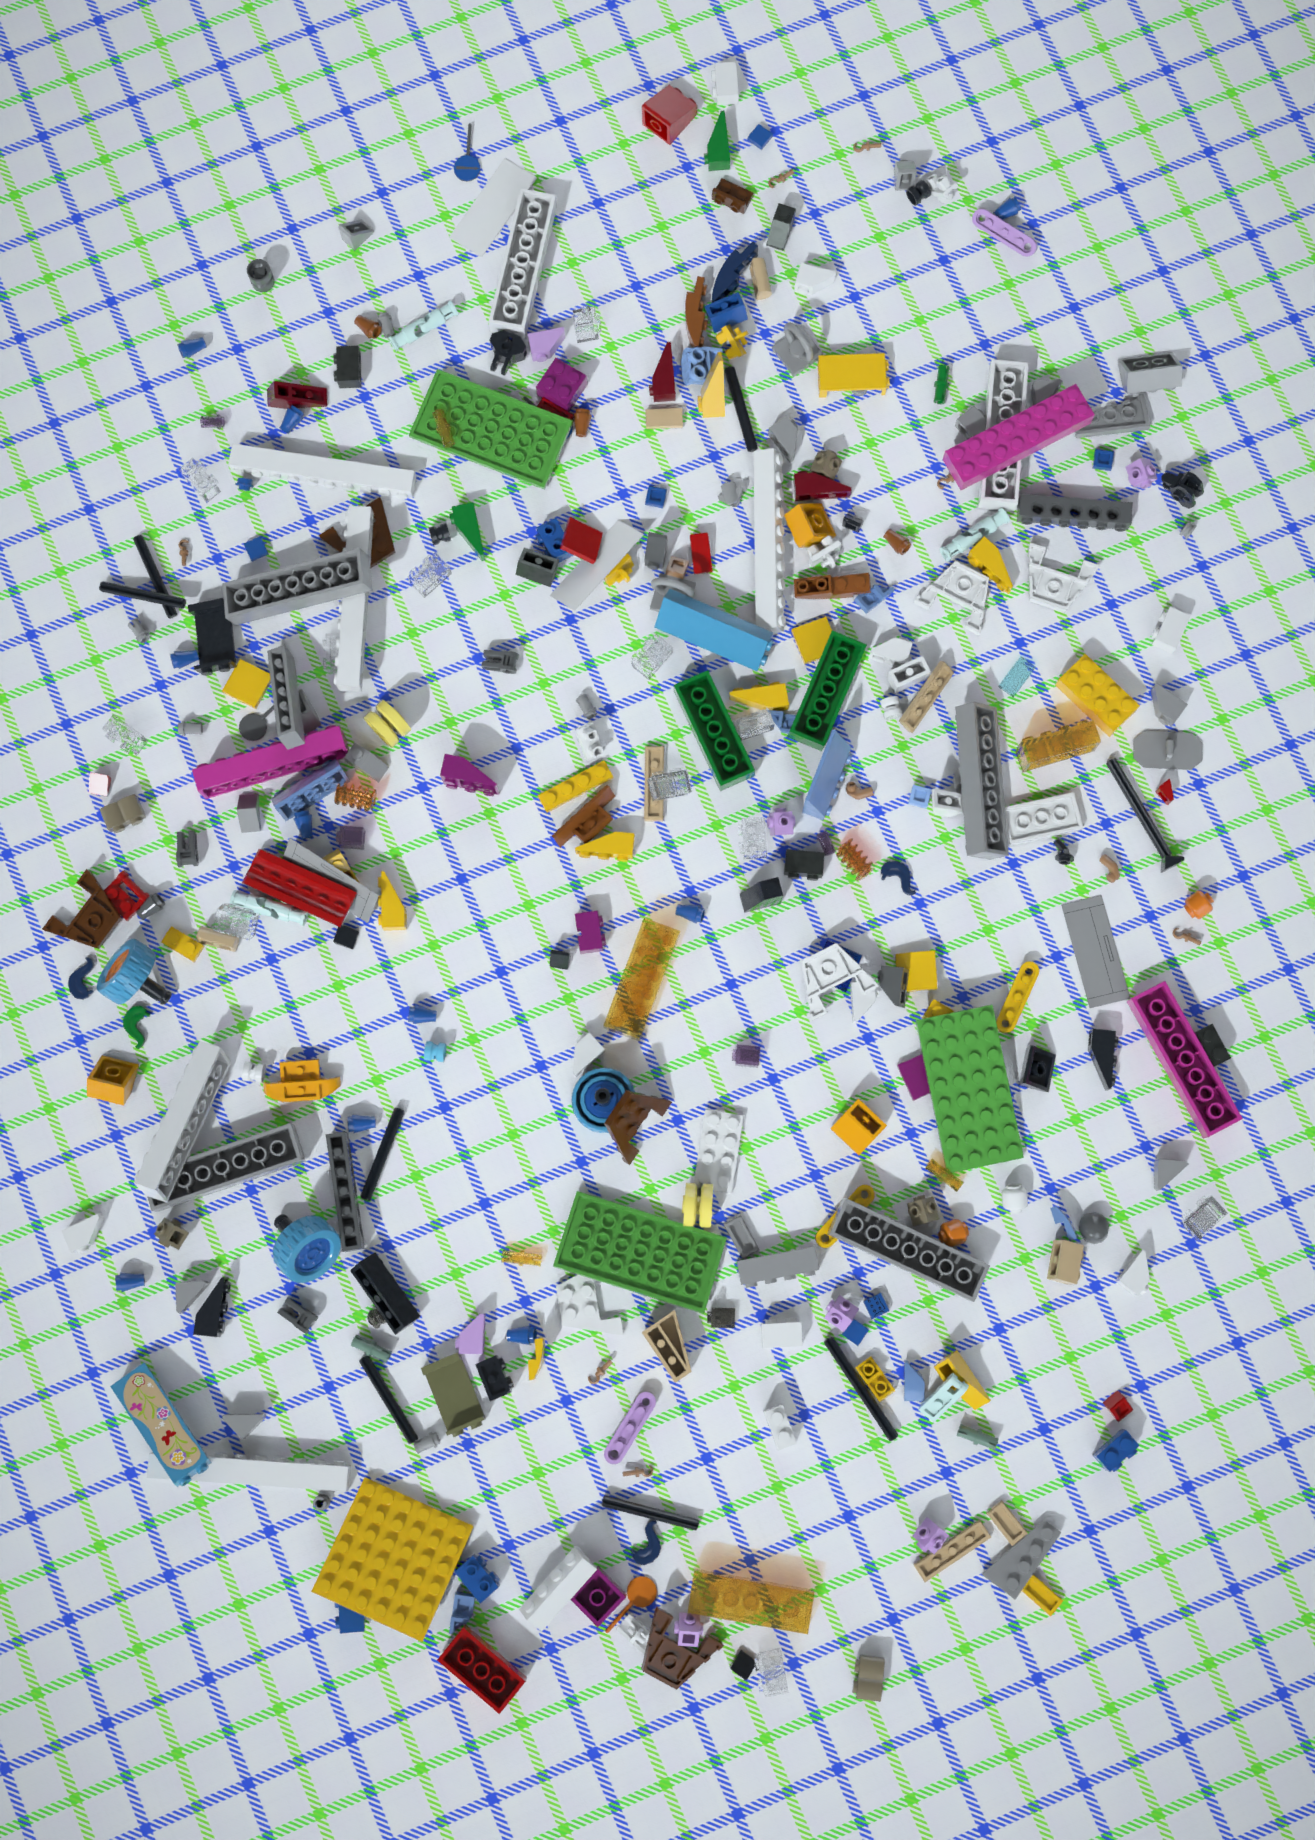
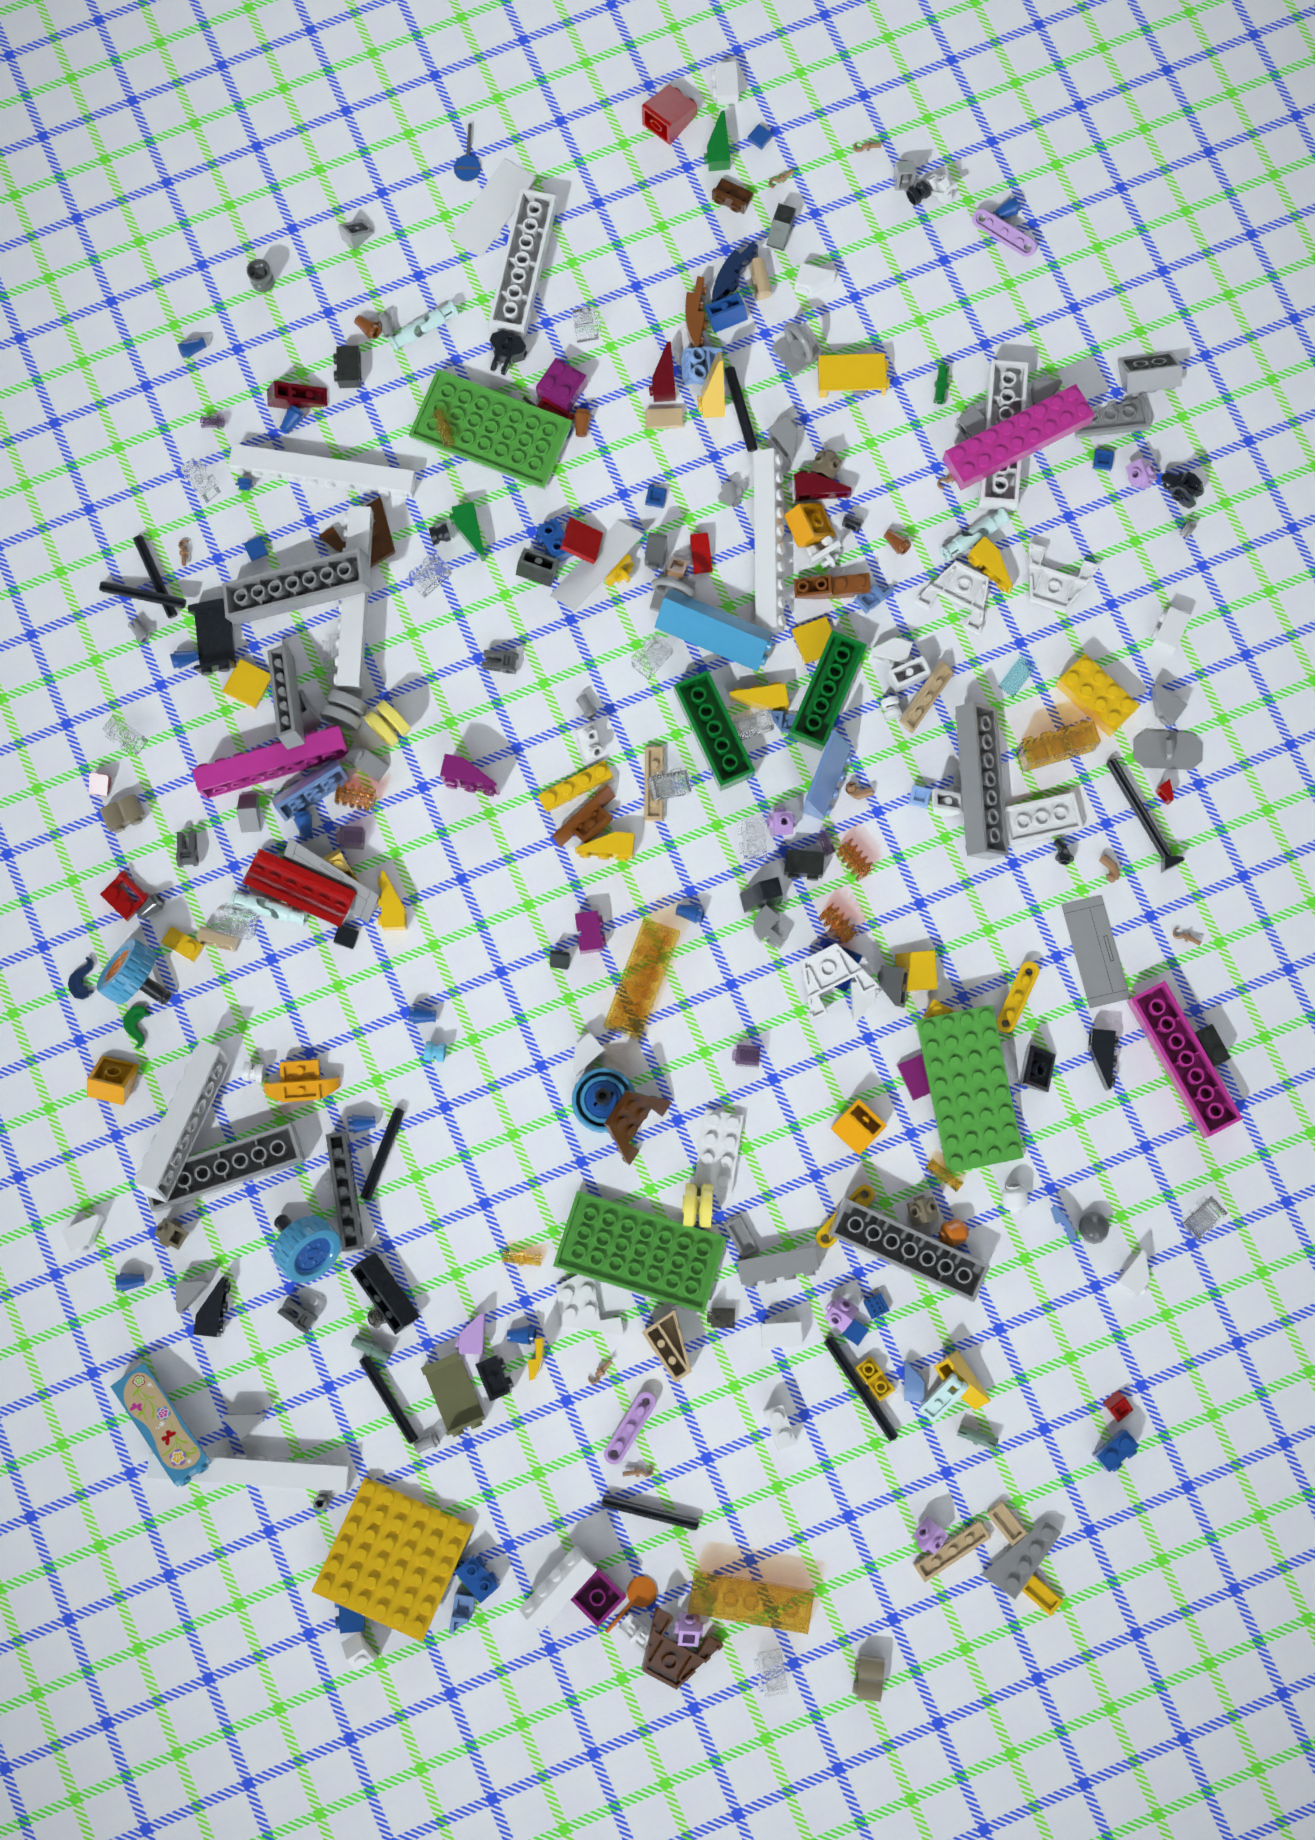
(93, 921): reddish brown wing -> none
(190, 728): light grey pin -> none
(253, 726): dark grey piece -> none
(344, 710): none -> light grey wheel
(358, 1651): none -> white slope
(482, 1669): red brick -> none
(545, 343): lavender slope -> none
(651, 1552): dark blue piece -> none
(728, 334): yellow hips -> none
(743, 1665): black slope -> none
(763, 926): none -> light grey brick
(838, 924): none -> clear orange piece
(898, 869): dark blue piece -> none
(1064, 505): dark grey brick -> none
(1065, 1262): tan brick -> none
(1166, 1170): light grey slope -> none
(1198, 904): orange head -> none

